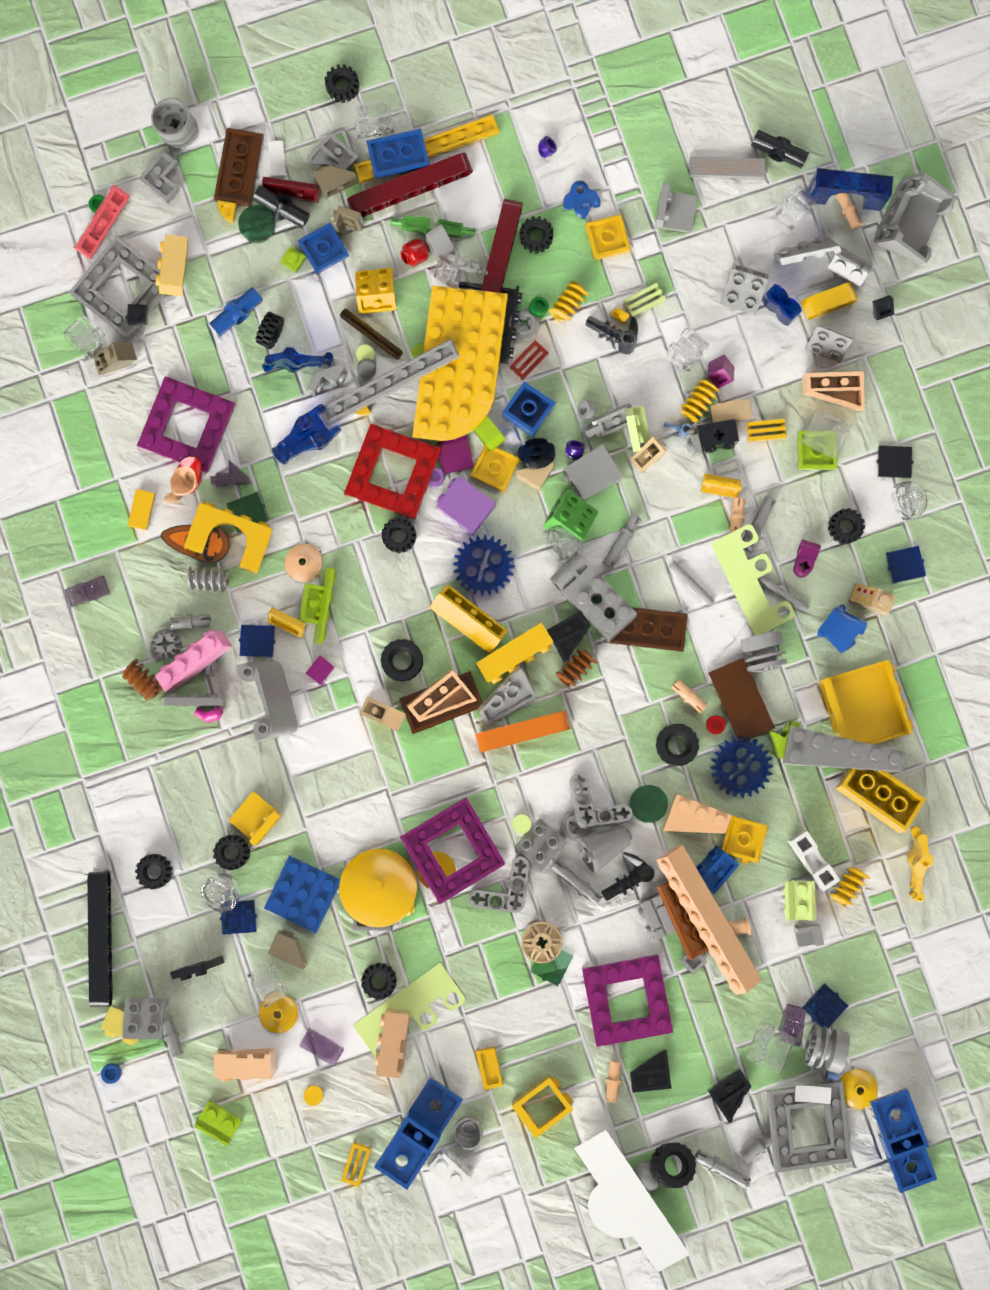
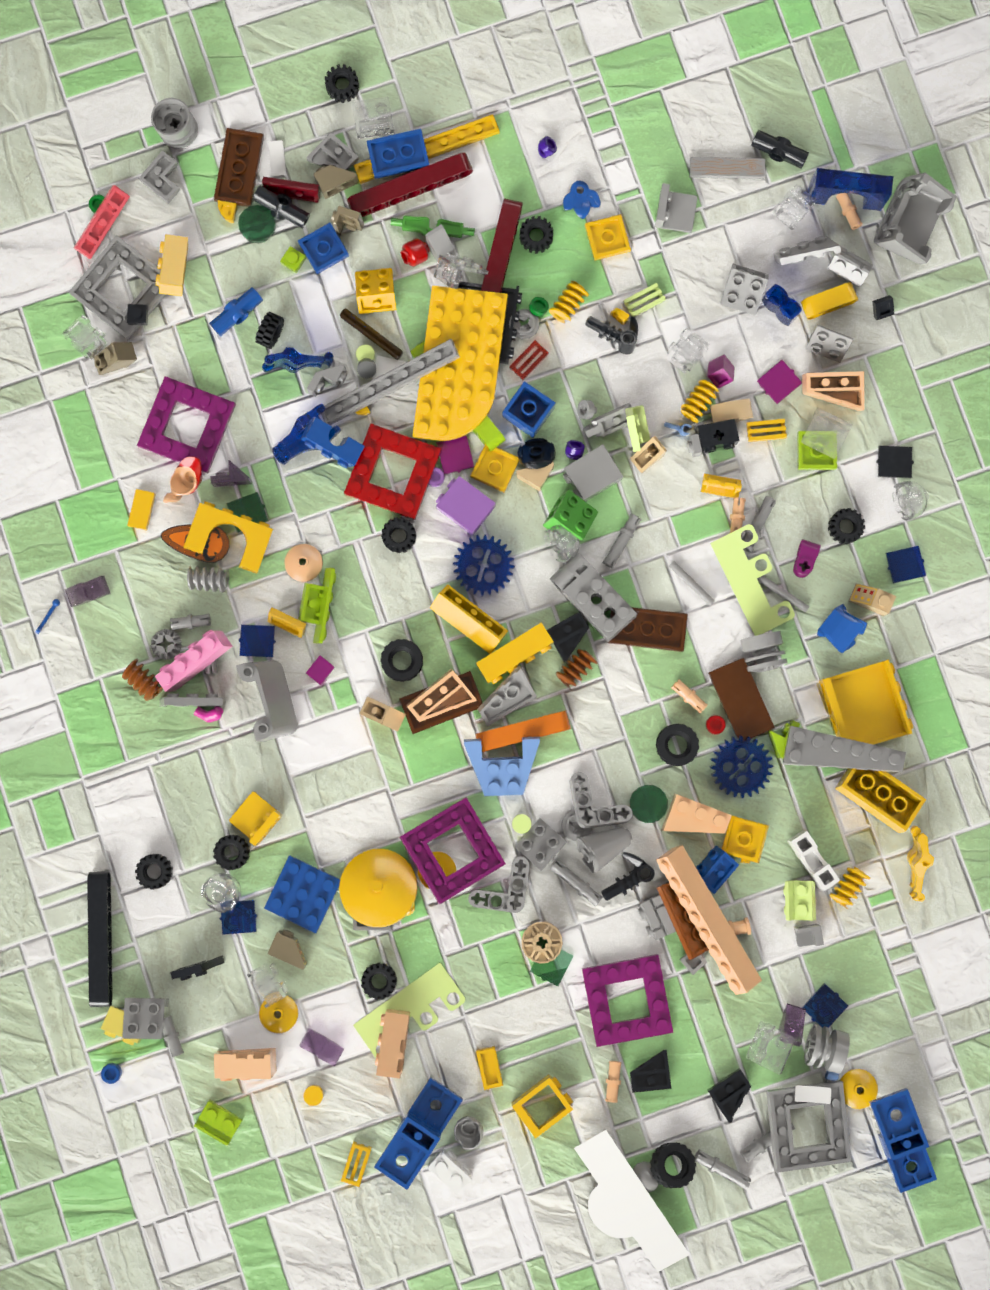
(56, 602): none -> blue hinge
(317, 436): none -> blue arch
(502, 774): none -> medium blue wing
(779, 382): none -> magenta piece

